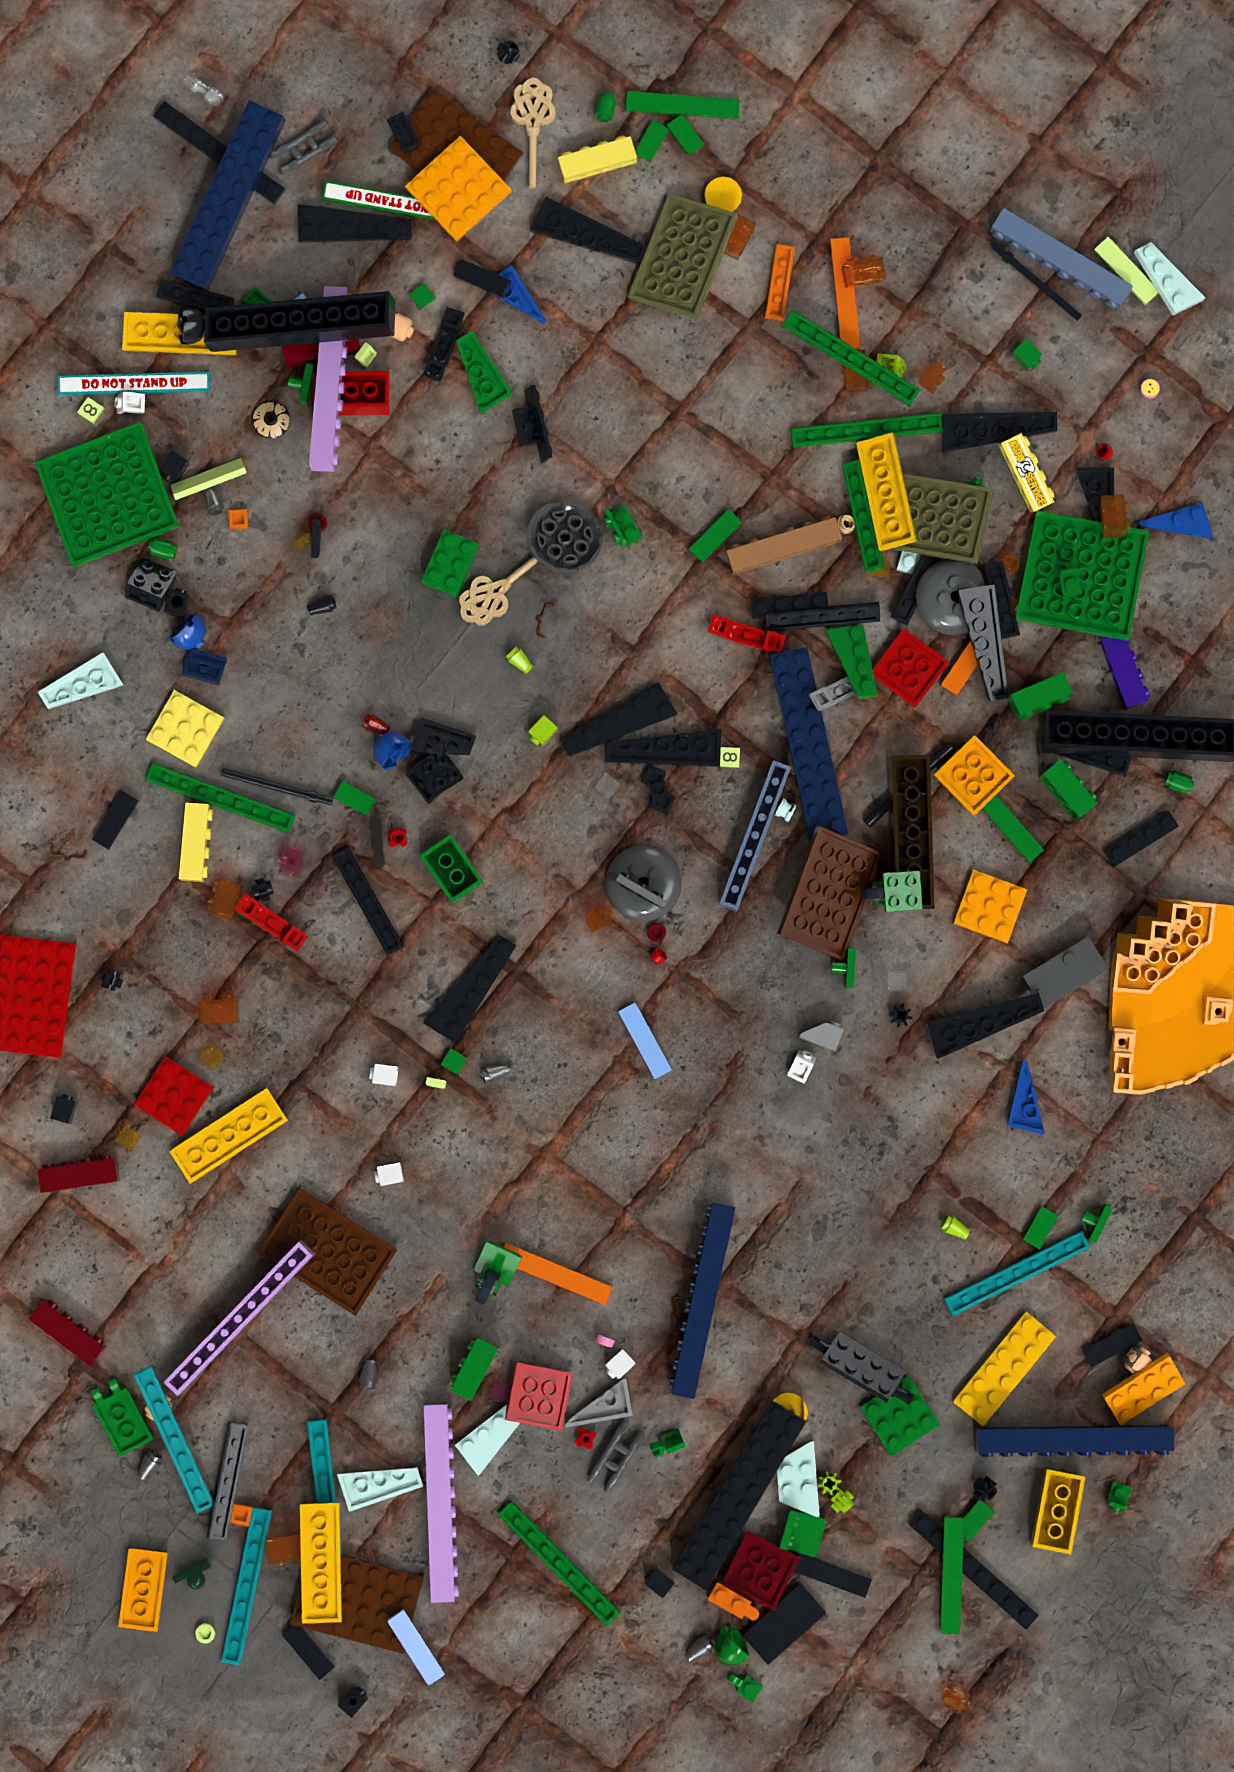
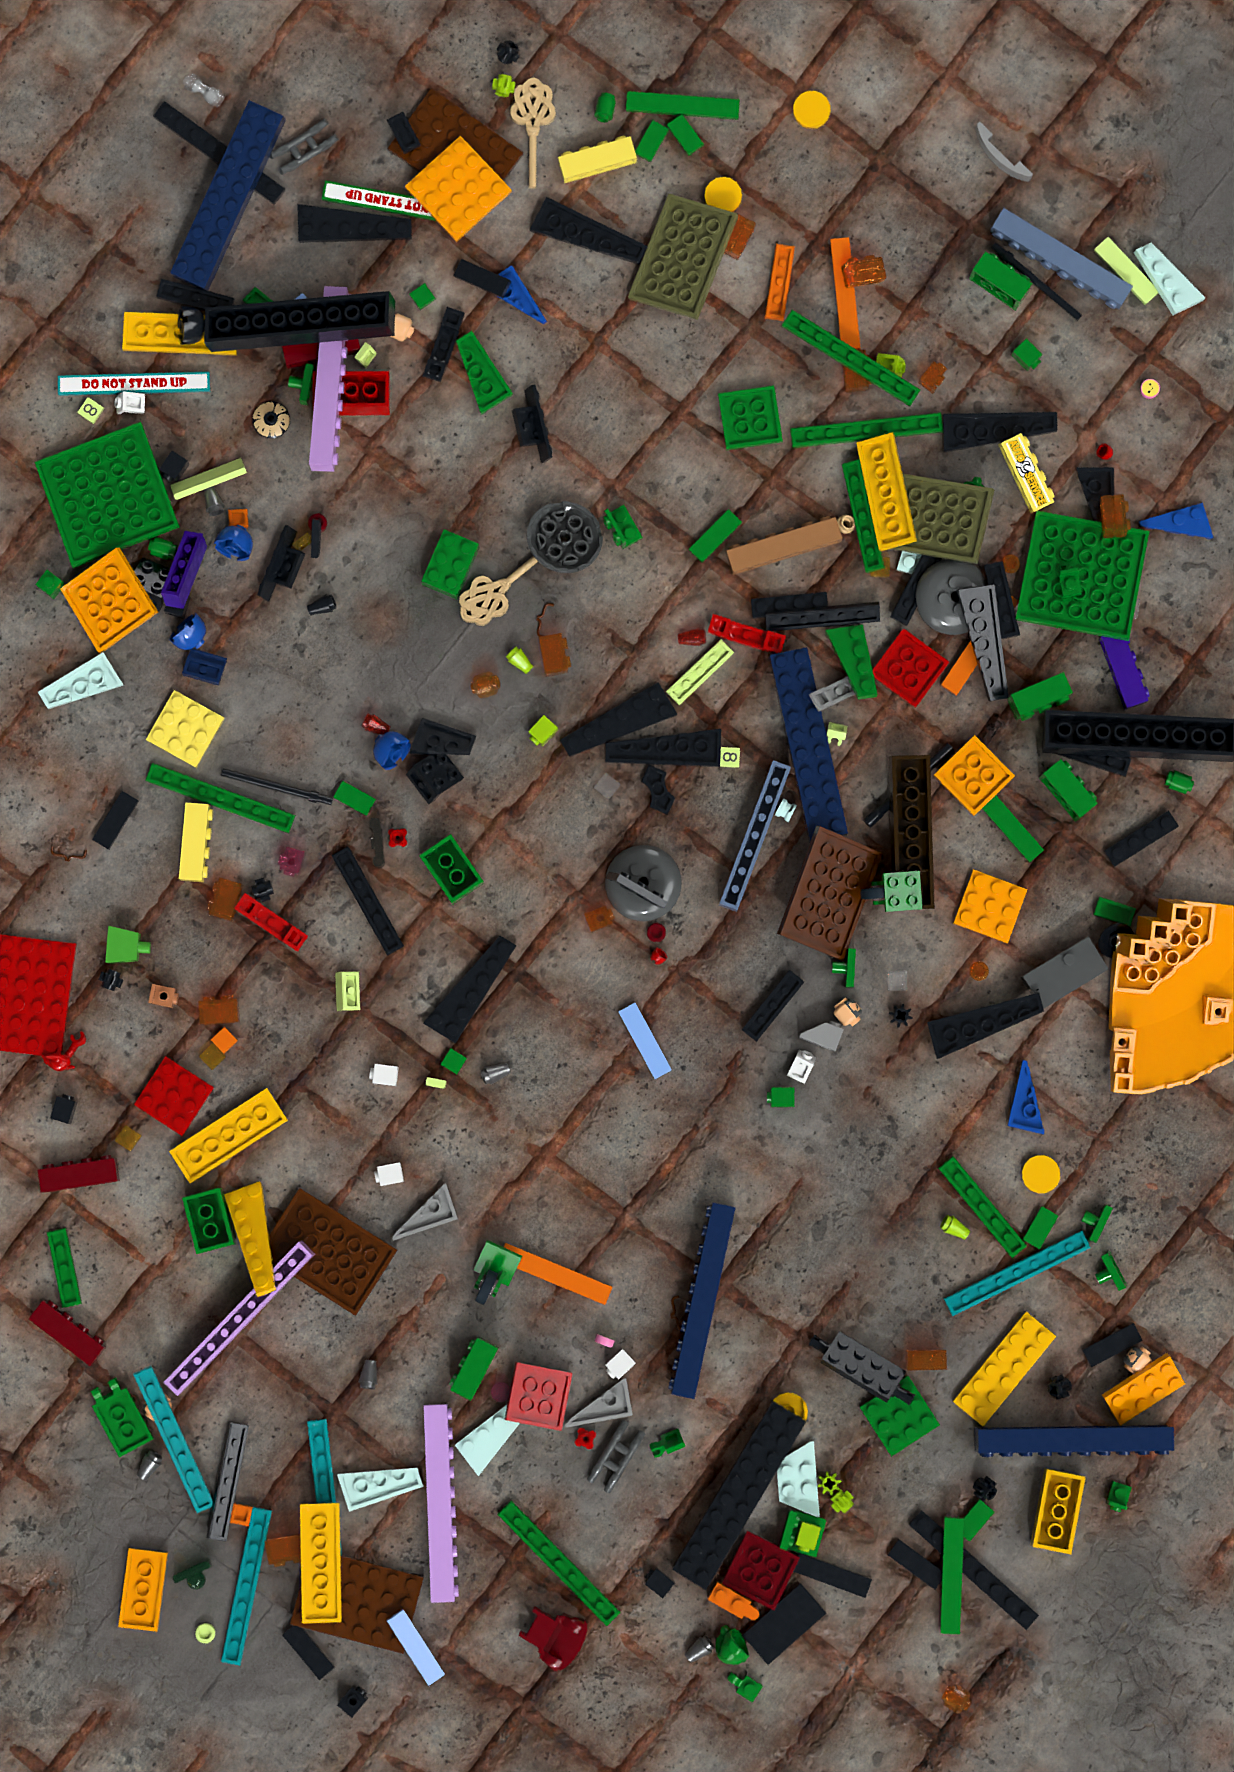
(50, 584): none -> green brick
(62, 1062): none -> red piece
(64, 1268): none -> green tile
(109, 600): none -> light orange plate
(124, 946): none -> bright green torso
(157, 990): none -> nougat brick
(184, 569): none -> dark purple brick
(209, 1220): none -> green brick
(224, 1040): none -> orange tile
(234, 541): none -> blue cylinder
(250, 1223): none -> yellow wing
(283, 565): none -> black bracket
(347, 991): none -> yellowish green slope
(435, 1212): none -> light grey wing
(485, 685): none -> clear orange head
(503, 85): none -> lime gear
(554, 655): none -> clear orange brick
(556, 1638): none -> dark red piece
(692, 637): none -> clear red cone
(700, 672): none -> yellowish green tile
(750, 418): none -> green plate
(773, 1005): none -> black plate
(781, 1097): none -> green brick
(807, 1536): none -> lime brick
(811, 109): none -> yellow tile
(836, 731): none -> yellowish green tile
(847, 1012): none -> light nougat head
(916, 1564): none -> black tile
(926, 1359): none -> clear orange brick
(979, 971): none -> clear orange plate
(982, 1207): none -> green tile
(1000, 280): none -> green brick
(1018, 171): none -> light grey slope
(1040, 1174): none -> yellow tile
(1059, 1387): none -> black gear
(1107, 943): none -> black dish
(1111, 1272): none -> green tile
(1114, 911): none -> green tile

